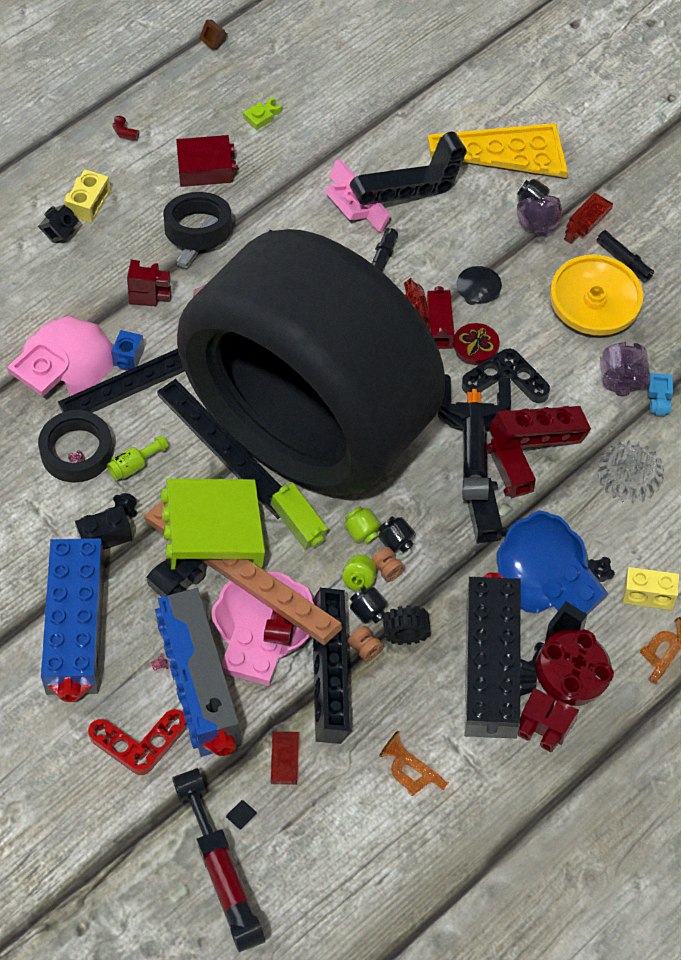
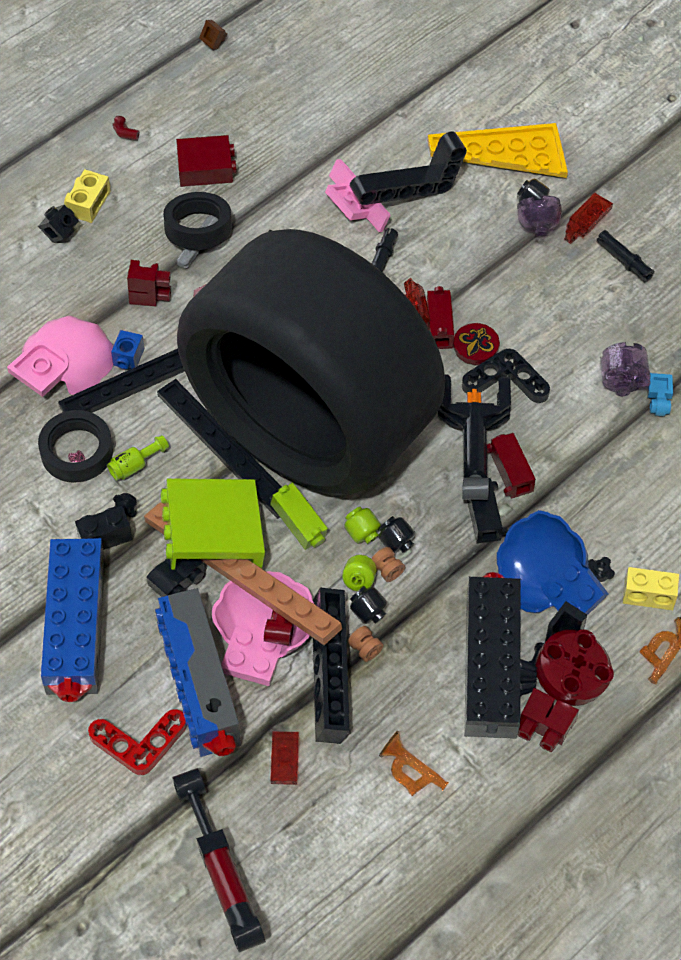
(159, 663): clear pink piece -> none
(241, 814): black sticker -> none
(261, 115): lime plate -> none
(406, 625): black tyre -> none
(479, 284): black dish -> none
(539, 427): dark red brick -> none
(596, 295): yellow dish -> none
(637, 466): clear gear -> none

